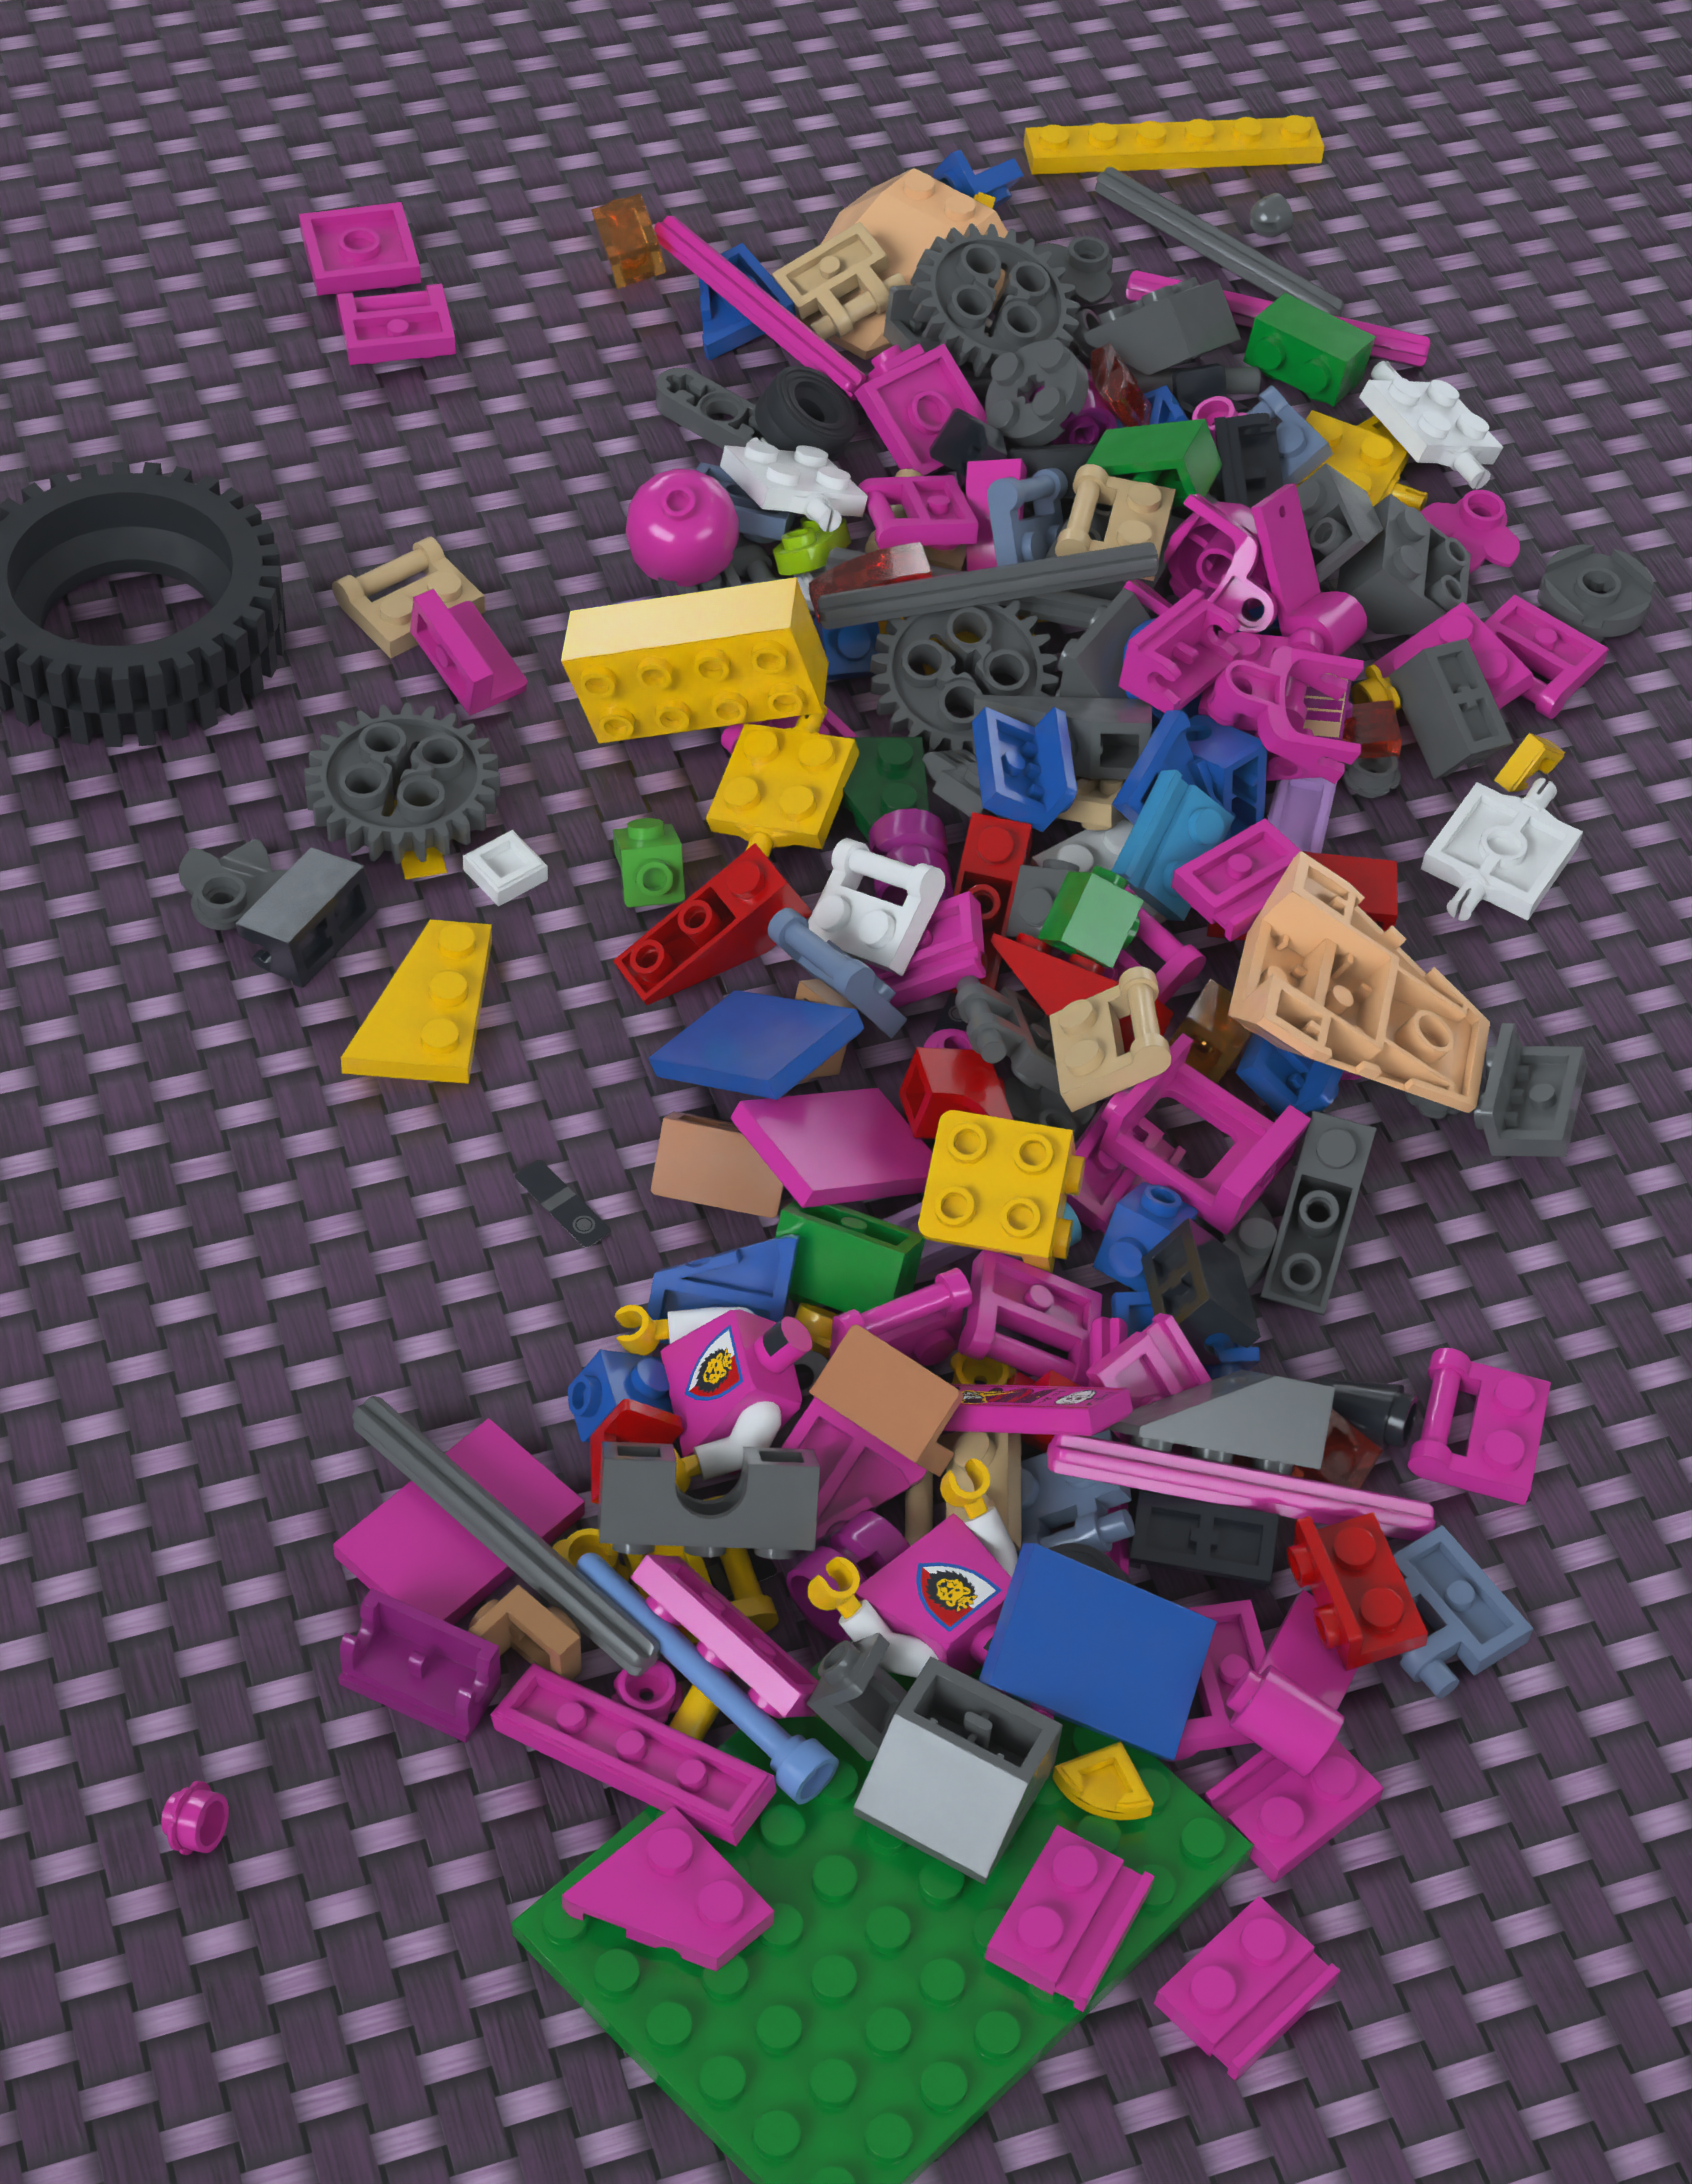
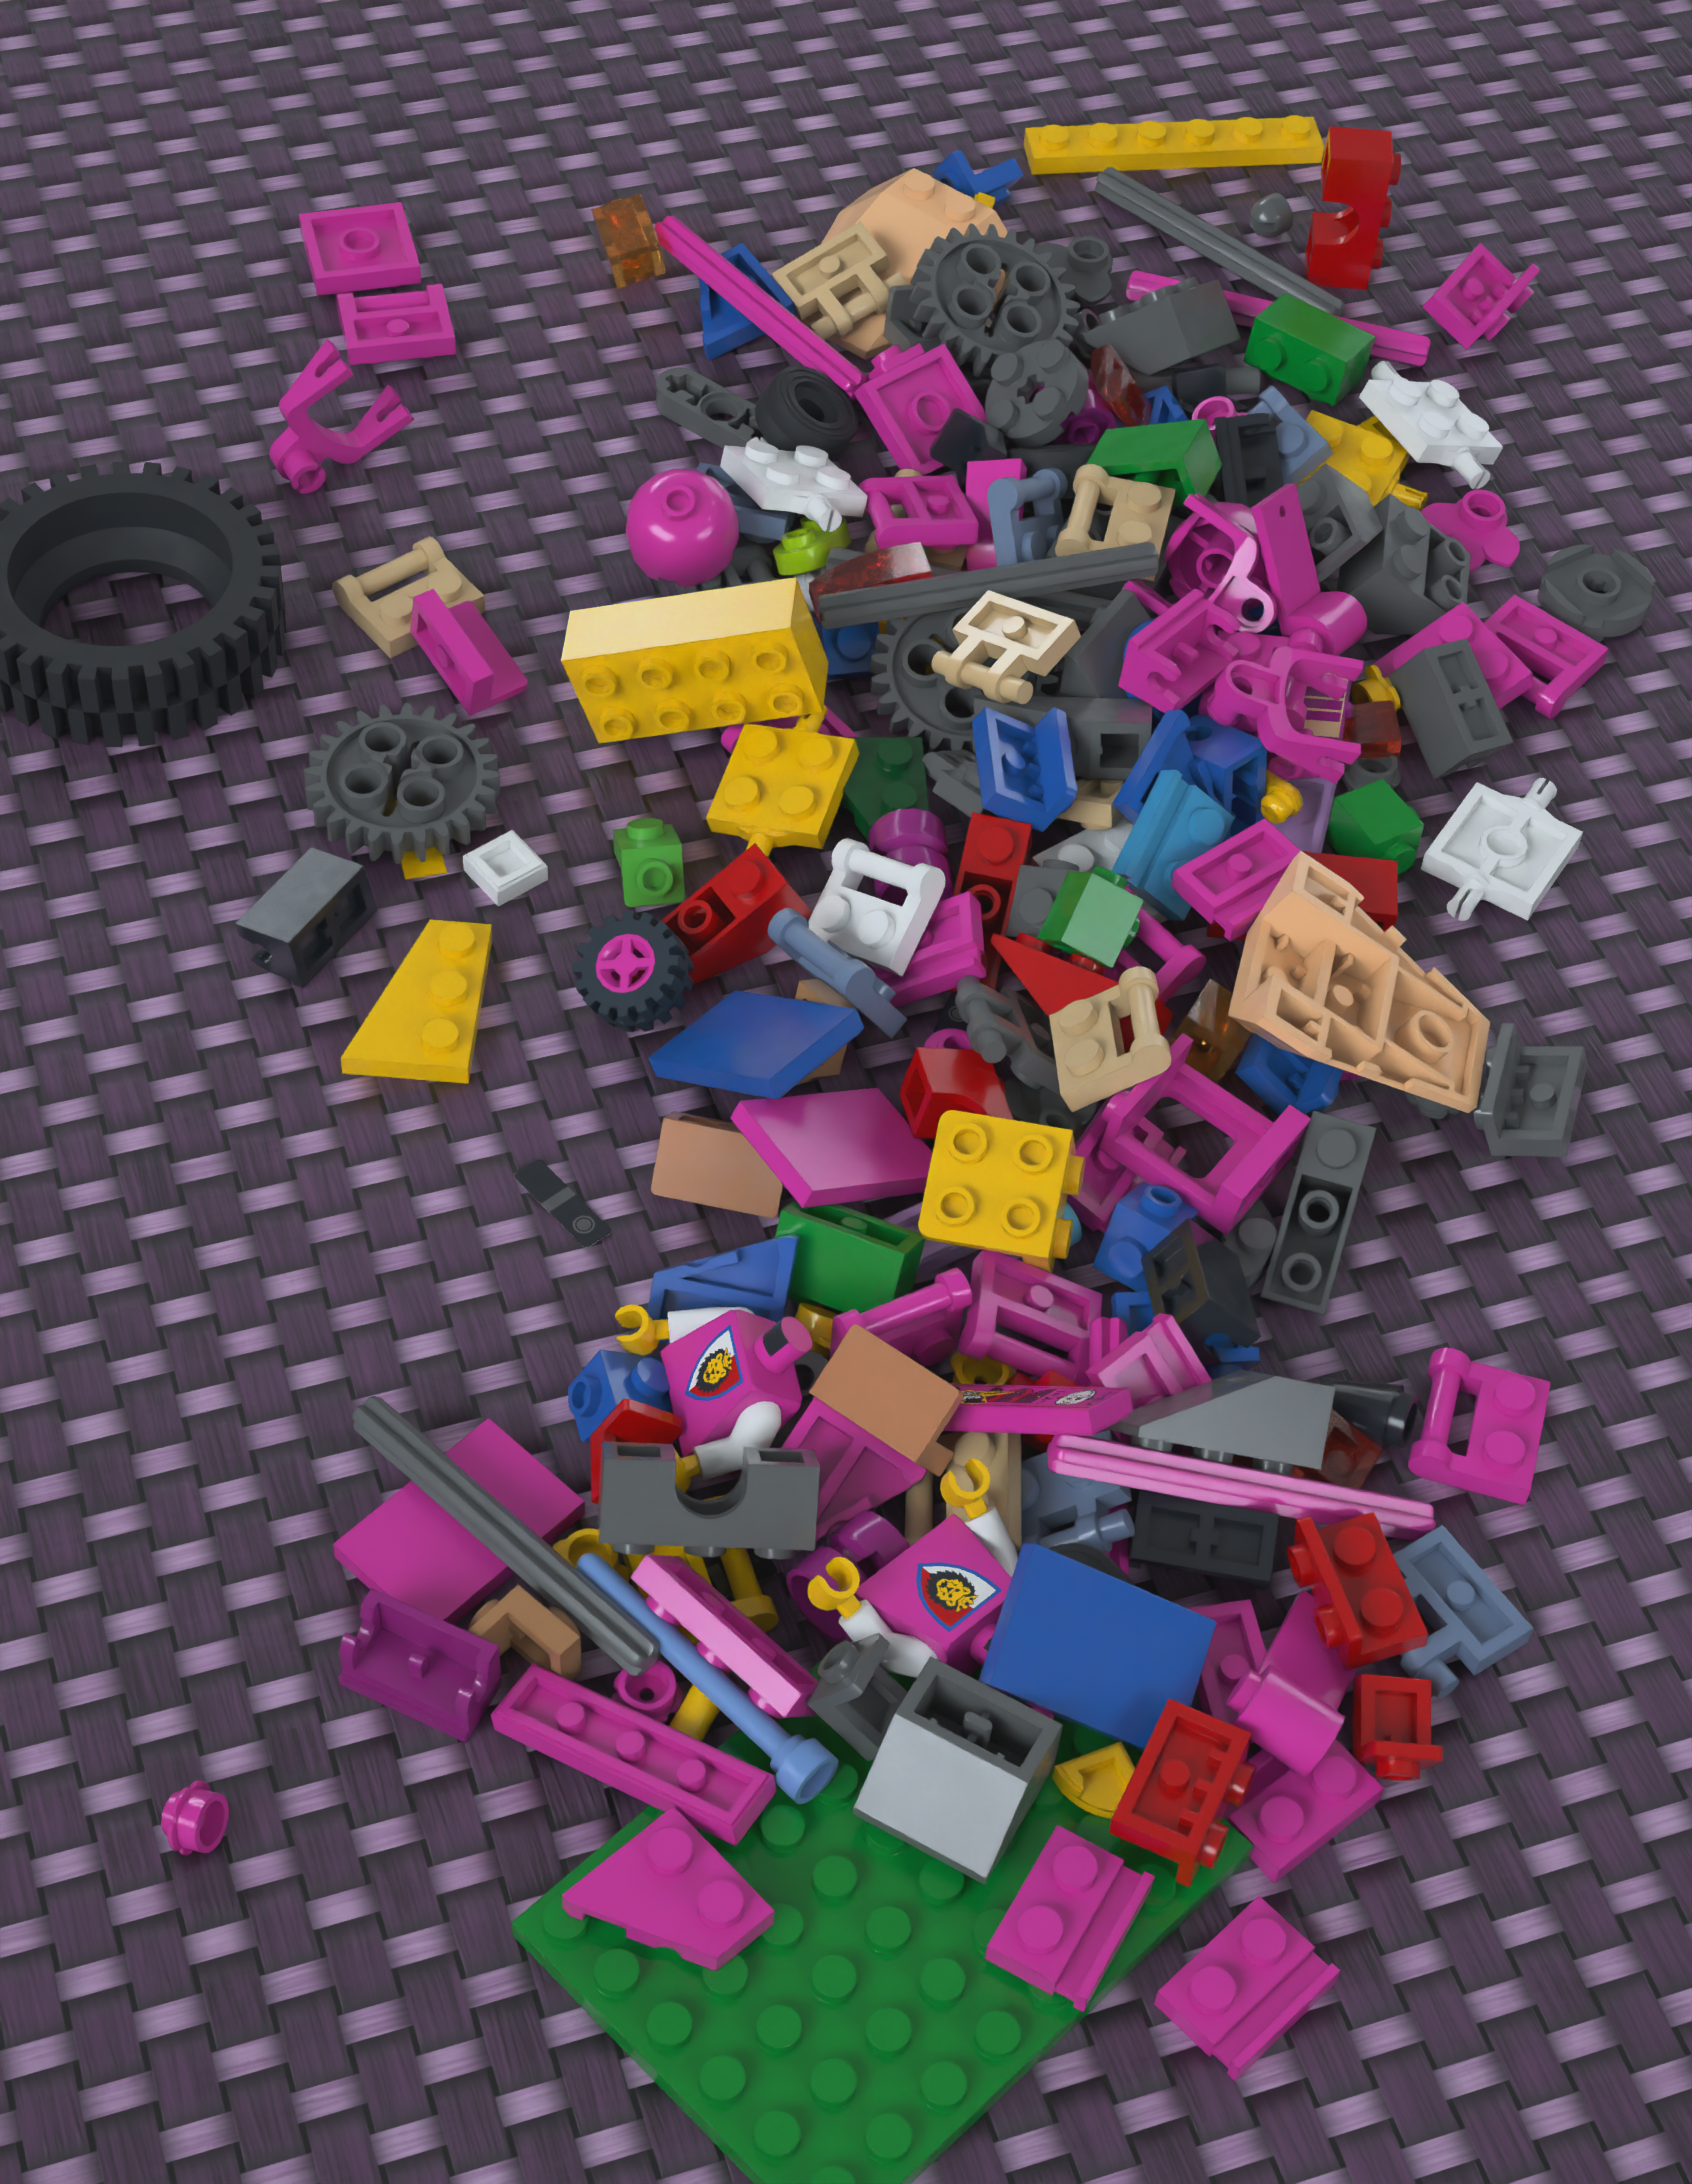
(226, 886): dark grey plate -> none
(307, 444): none -> dark pink piece
(617, 956): none -> black wheel
(1015, 635): none -> tan plate
(1184, 1788): none -> red bracket
(1280, 799): none -> yellow arm
(1354, 172): none -> red arch
(1375, 825): none -> green brick
(1393, 1726): none -> red bracket
(1477, 295): none -> dark pink bracket
(1532, 755): yellow tile -> none

